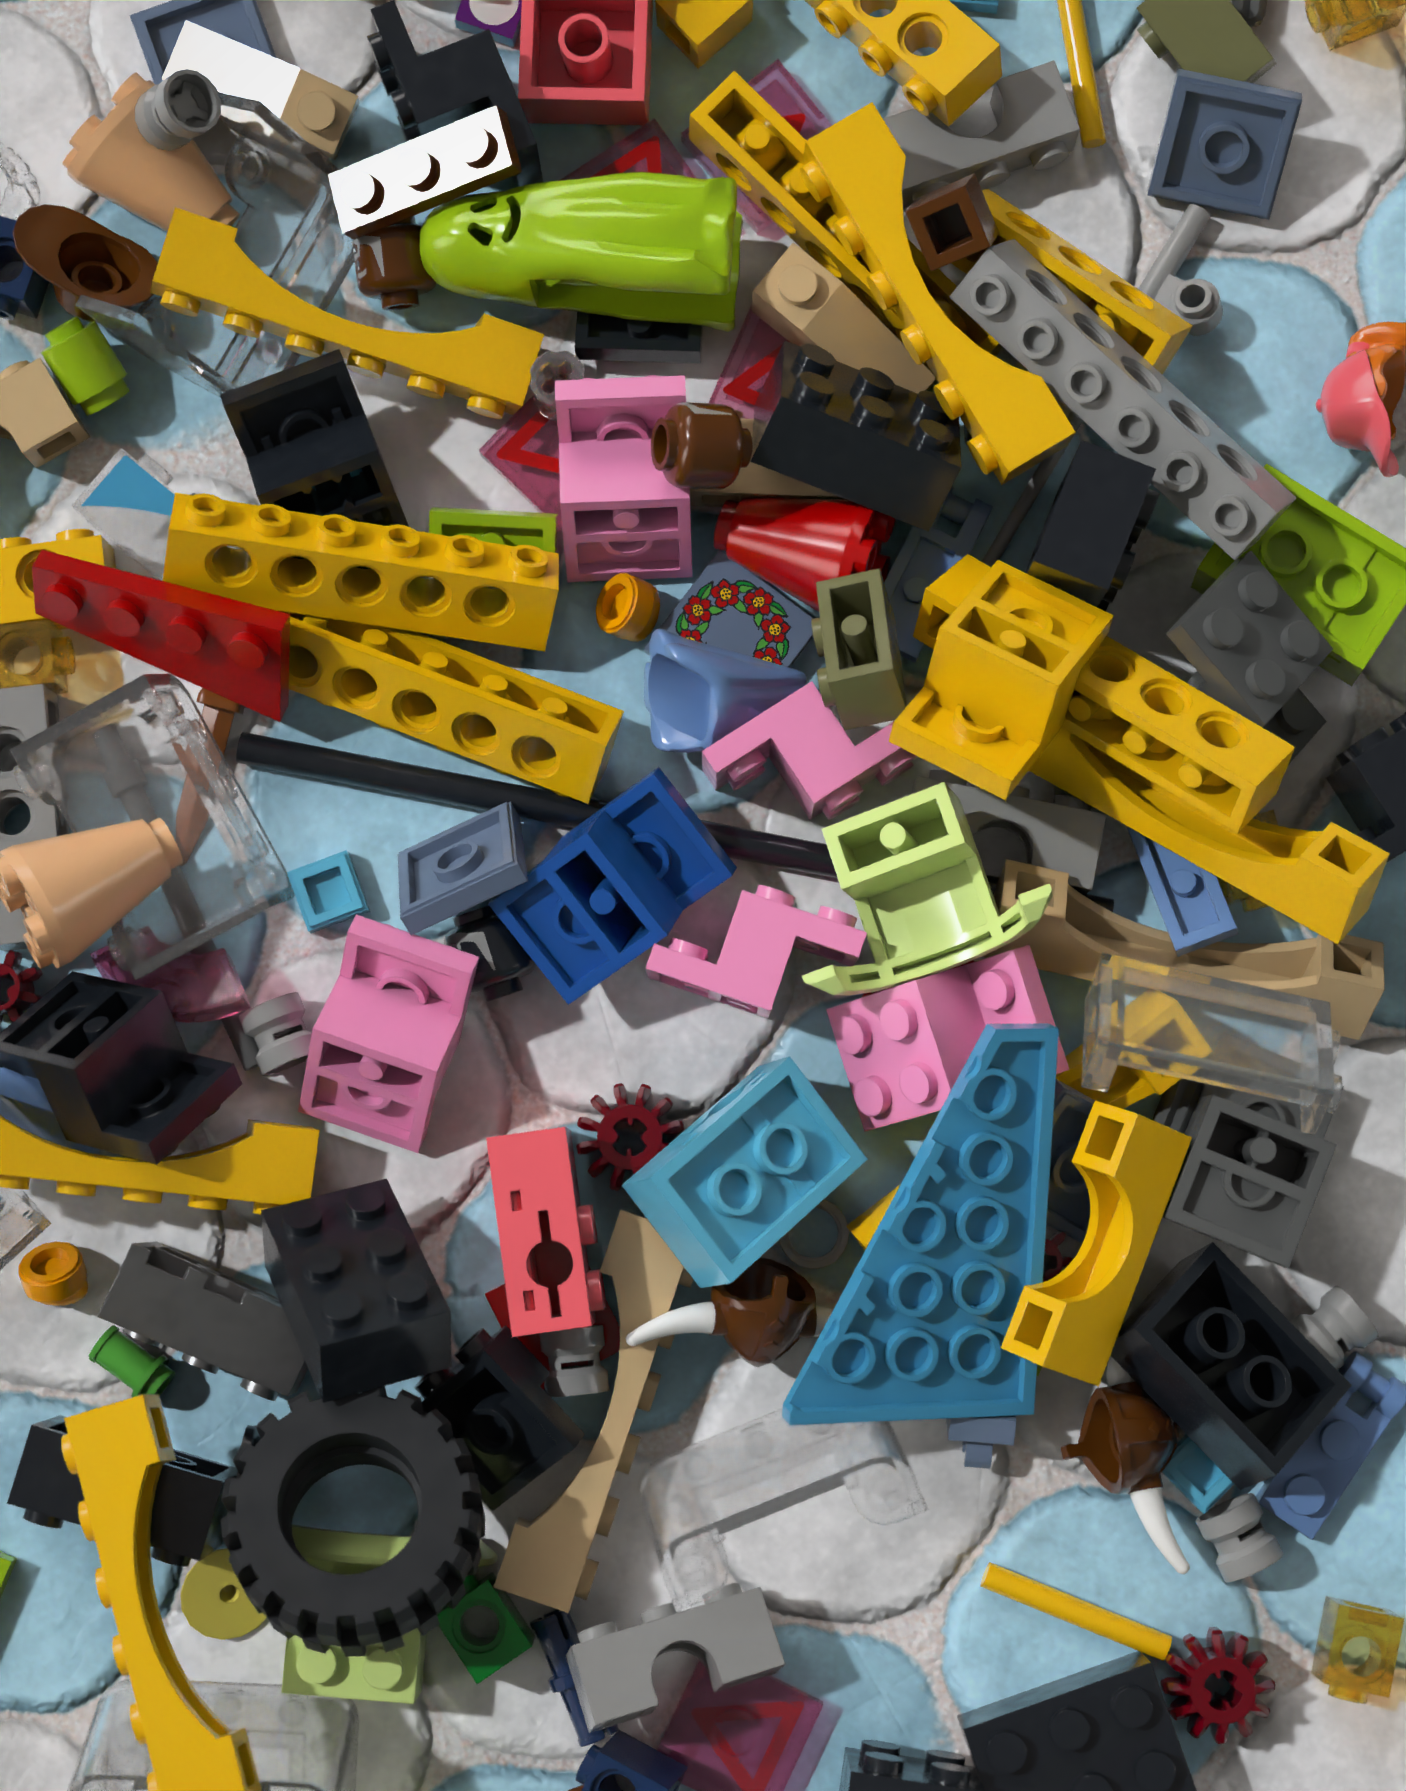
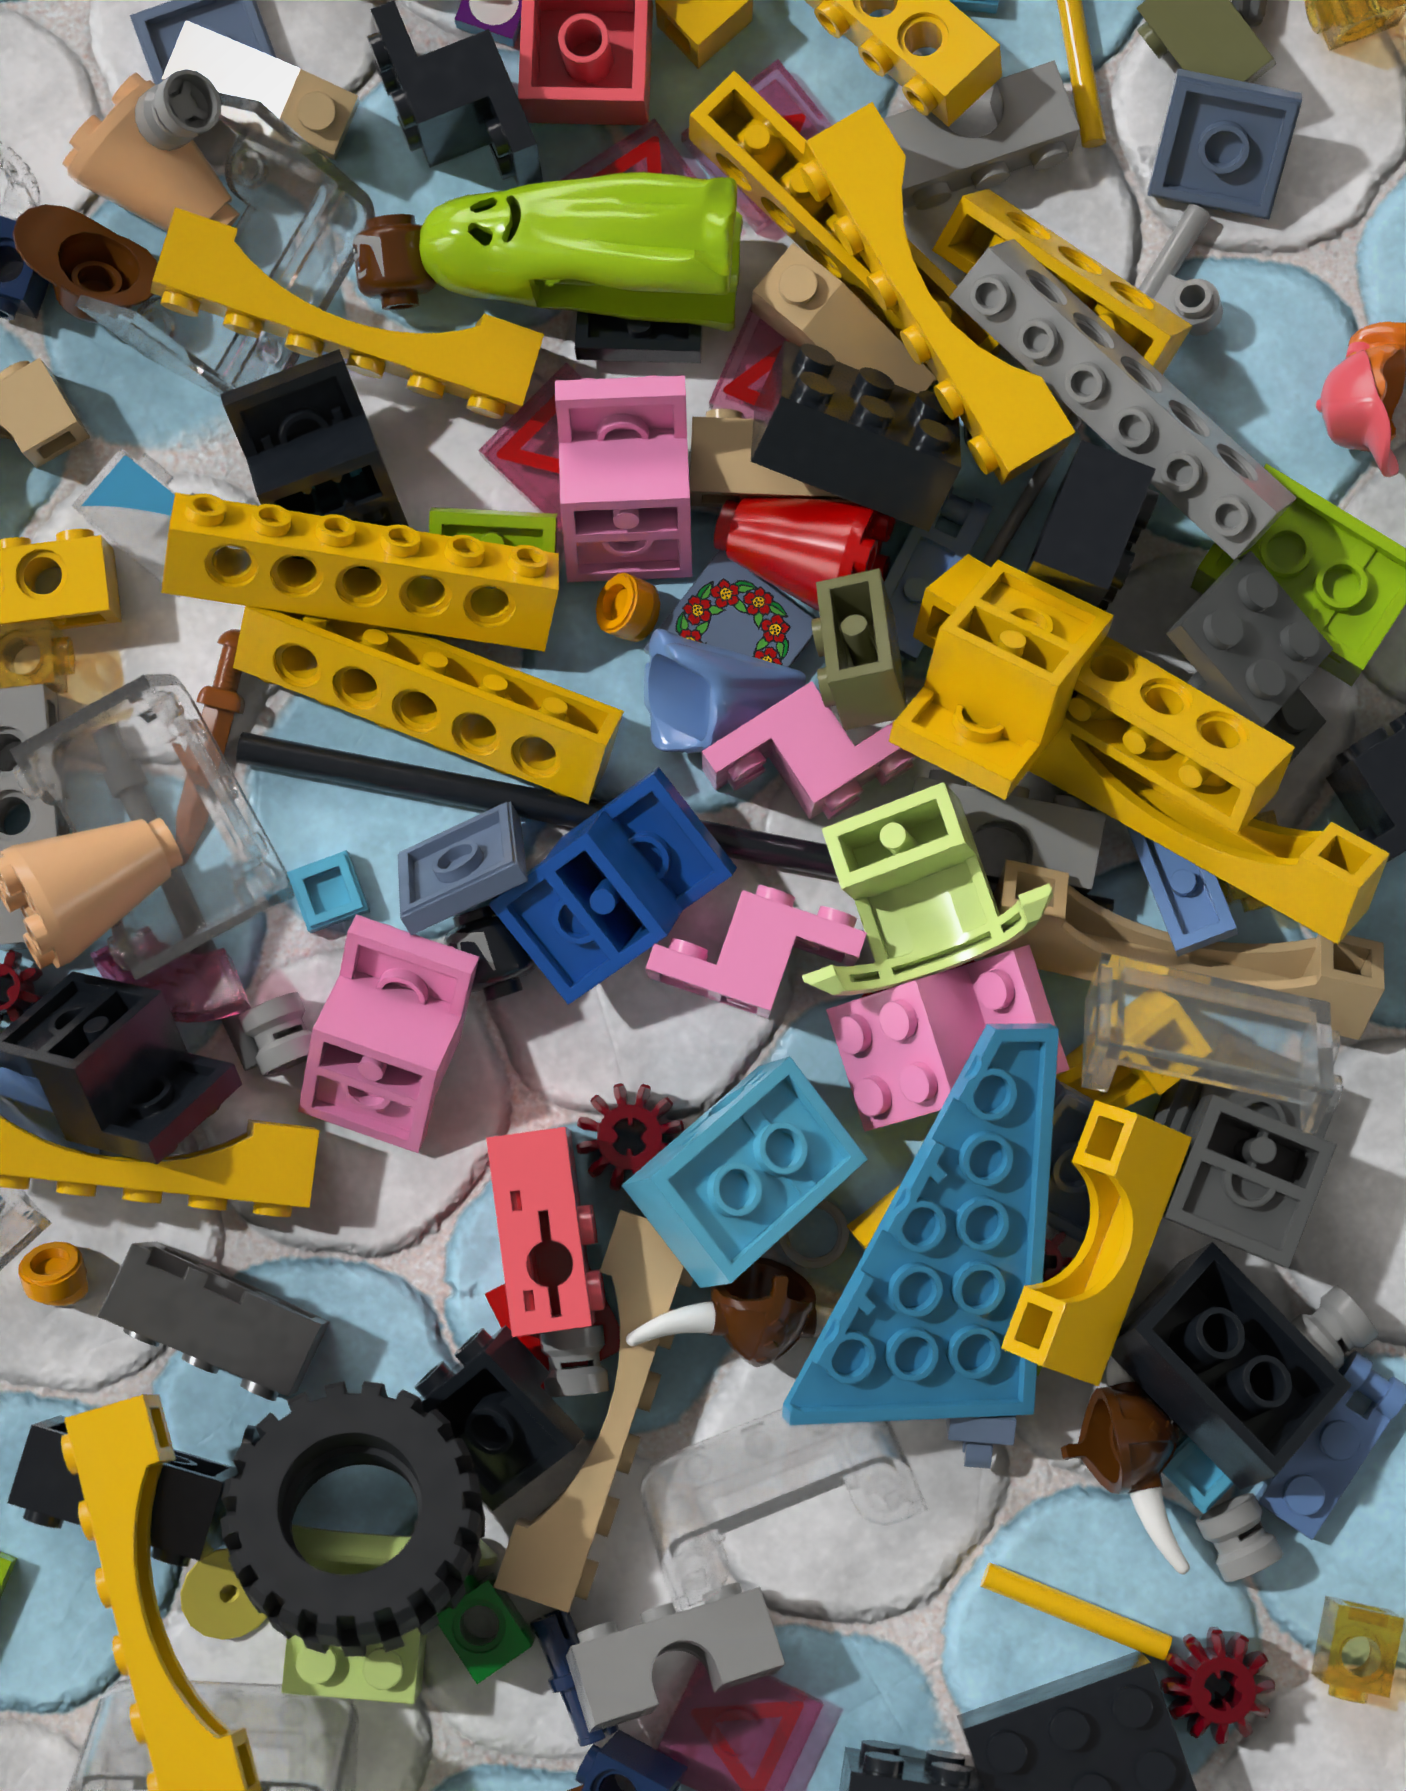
(85, 365): lime brick -> none
(131, 1363): bright green pin -> none
(181, 630): red wing -> none
(356, 1290): black brick -> none
(424, 172): plate -> none
(553, 365): clear bush -> none
(700, 445): reddish brown head -> none
(952, 222): reddish brown brick -> none

